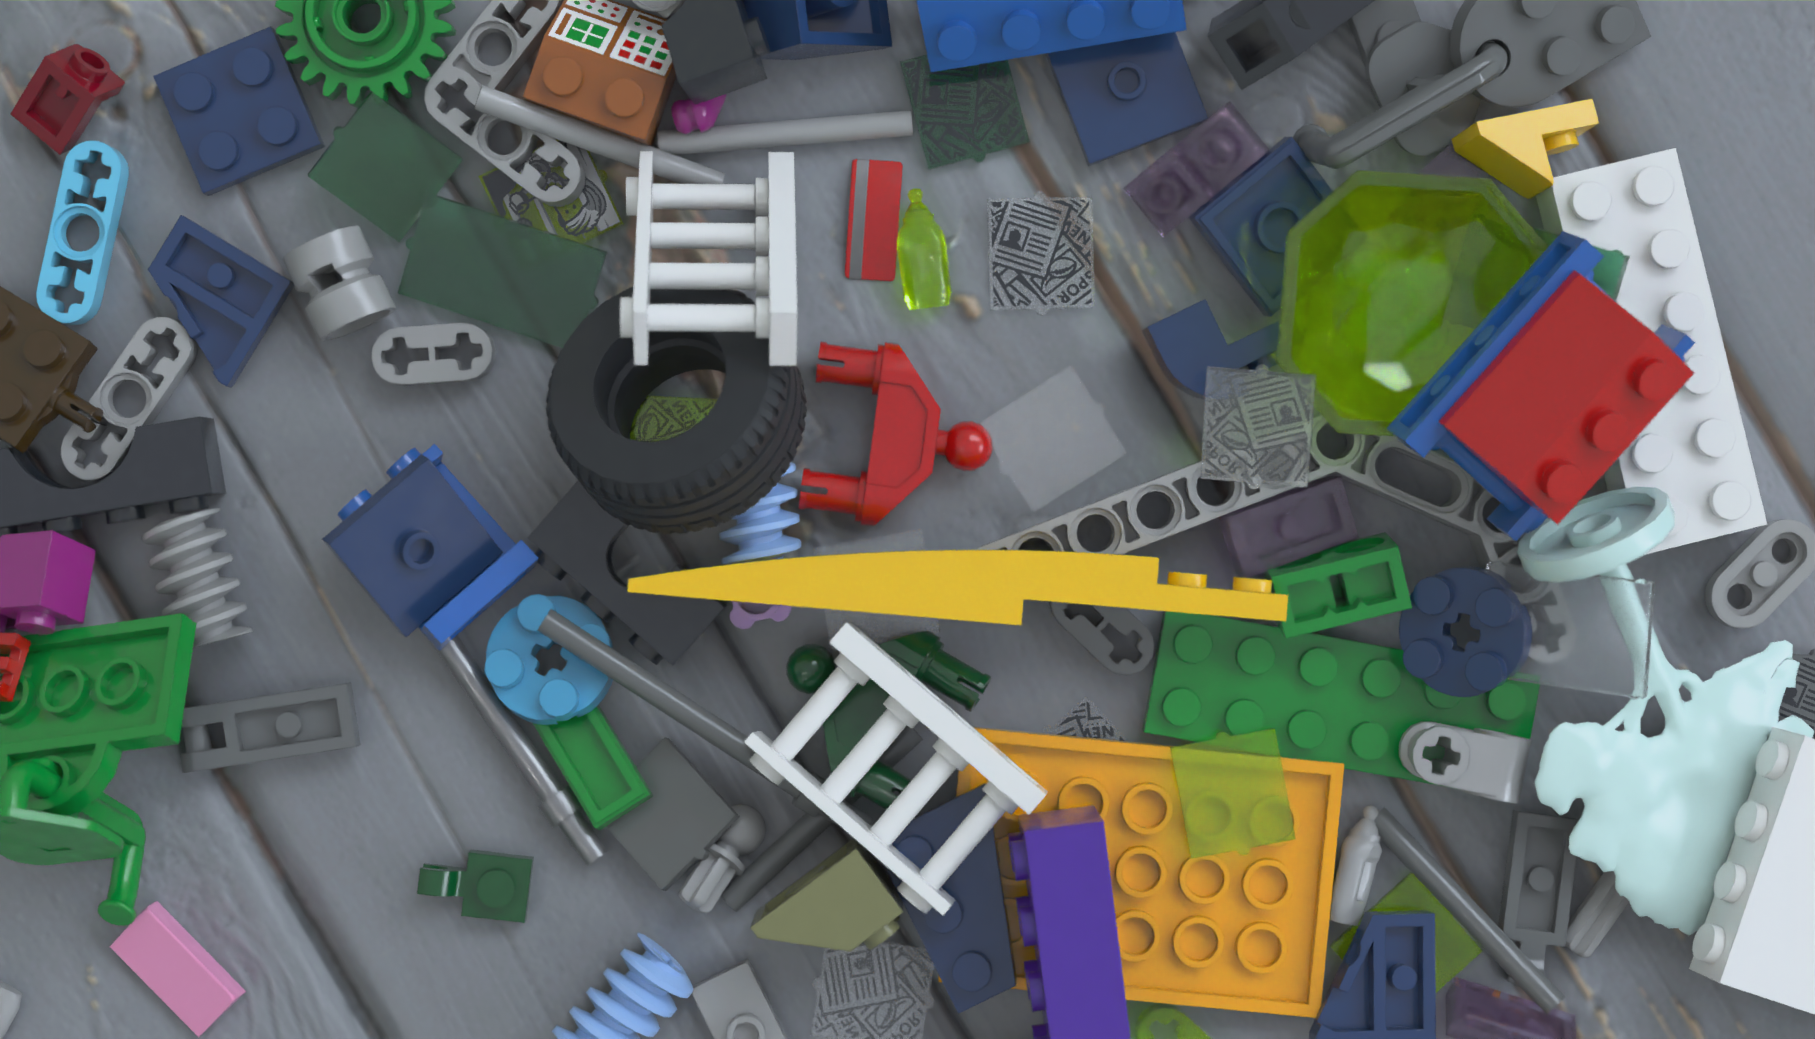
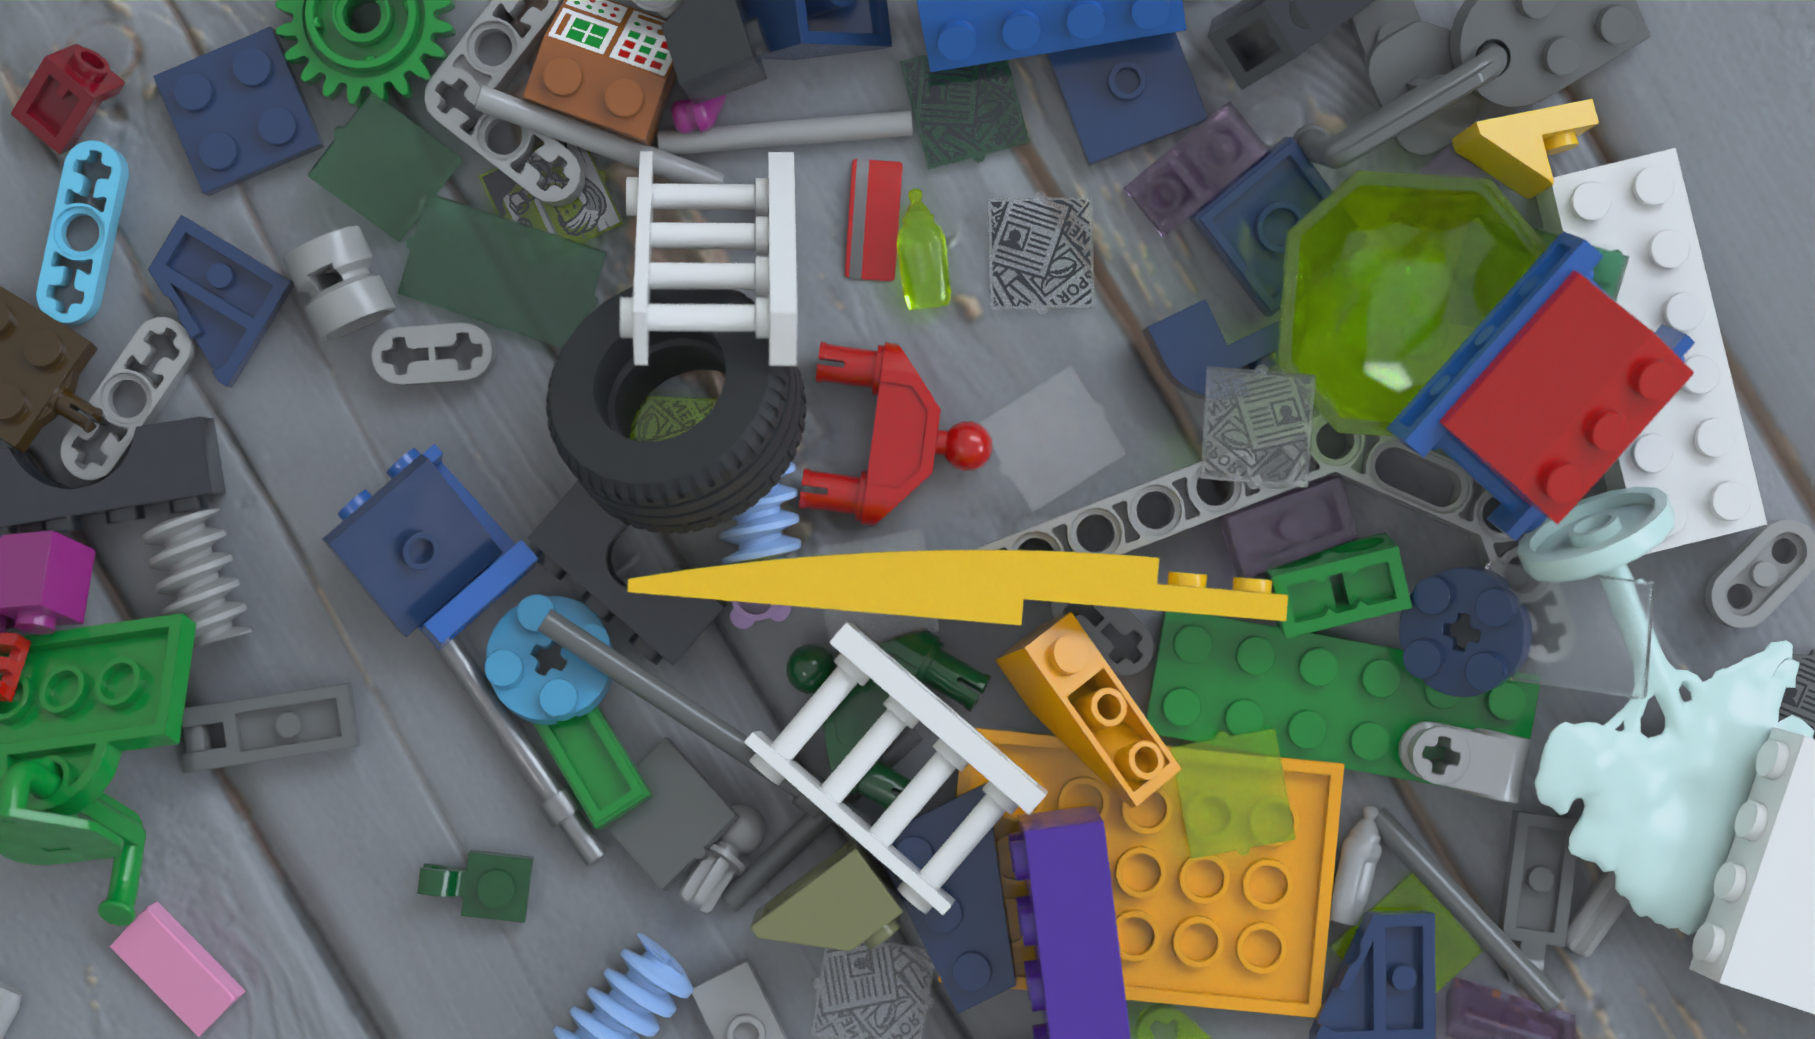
(1088, 708): none -> light orange slope

